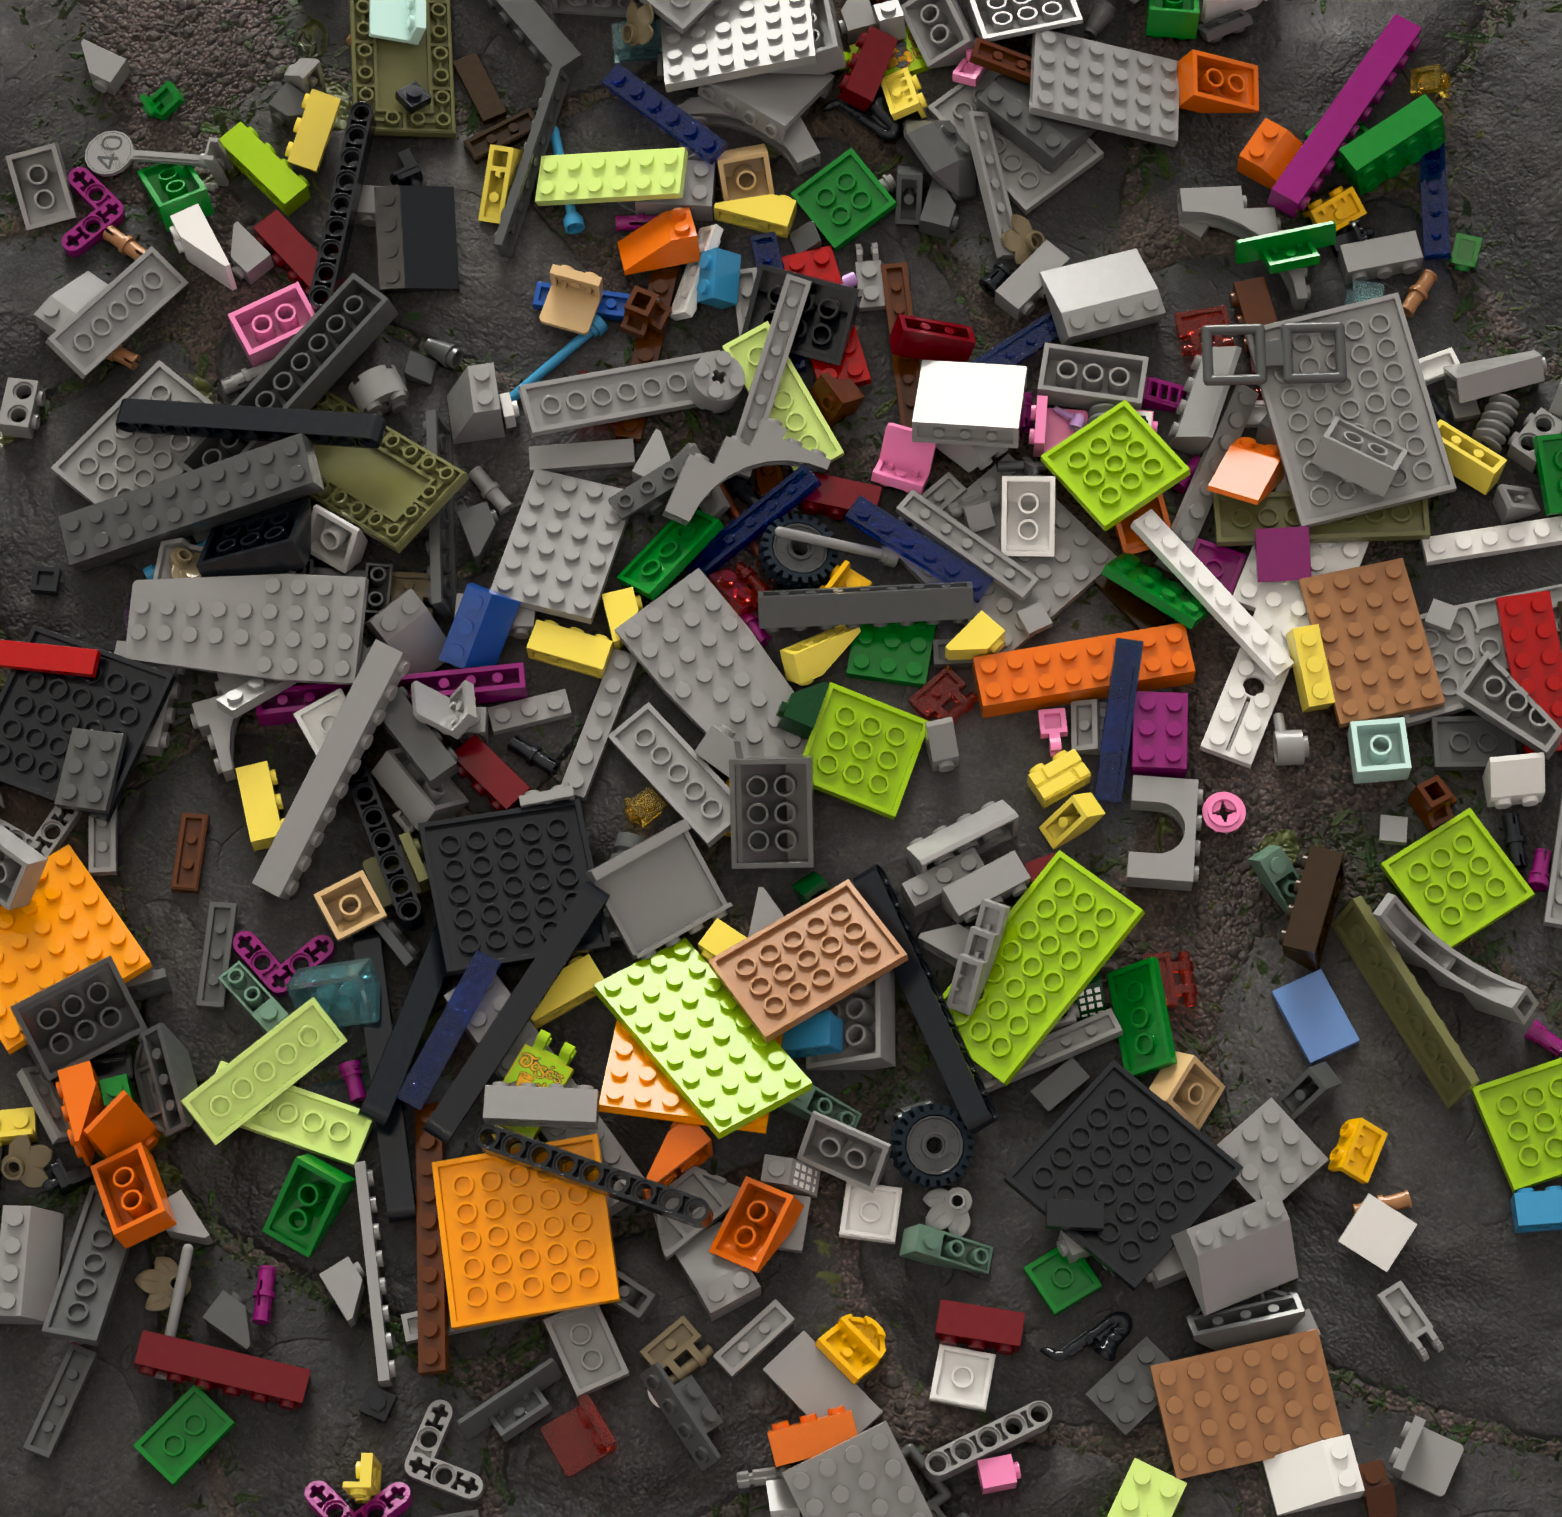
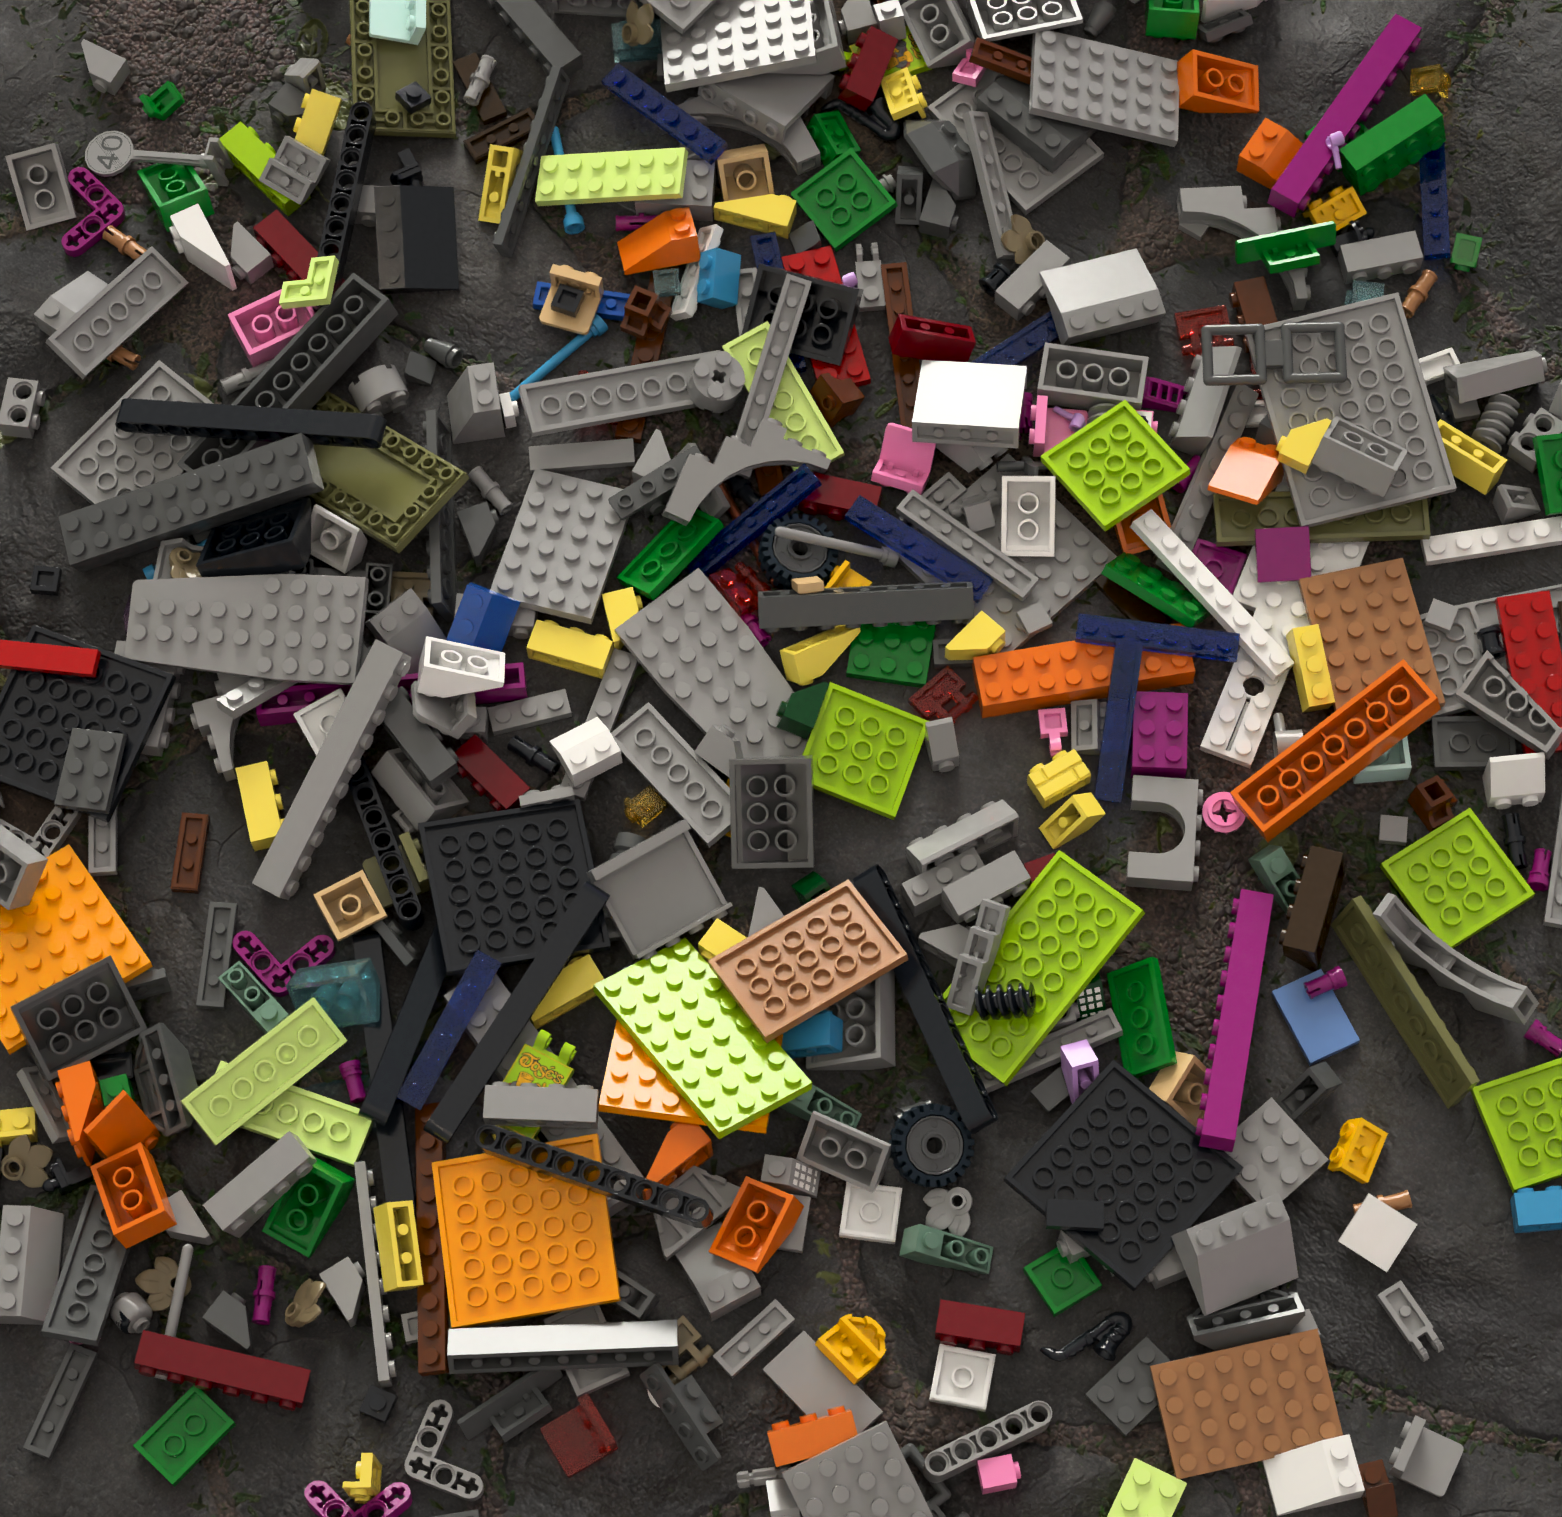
(131, 1312): none -> light grey head
(260, 1185): none -> light grey wedge
(294, 170): none -> light grey slope
(304, 1307): none -> dark tan plate
(315, 289): none -> yellowish green plate
(398, 1246): none -> light yellow brick
(458, 669): none -> white slope
(479, 80): none -> light grey pin
(563, 1346): none -> brick
(567, 300): none -> black plate
(587, 751): none -> white slope
(667, 282): none -> clear light blue tile
(807, 585): none -> tan tile
(831, 136): none -> green bracket
(1005, 1003): none -> black piece
(1079, 1067): none -> lavender slope
(1159, 637): none -> clear blue plate
(1185, 968): clear red plate -> none
(1236, 1020): none -> magenta brick
(1301, 445): none -> light yellow slope
(1333, 141): none -> lavender hand
(1333, 979): none -> magenta pin
(1335, 750): none -> orange brick
(1490, 641): none -> black bush

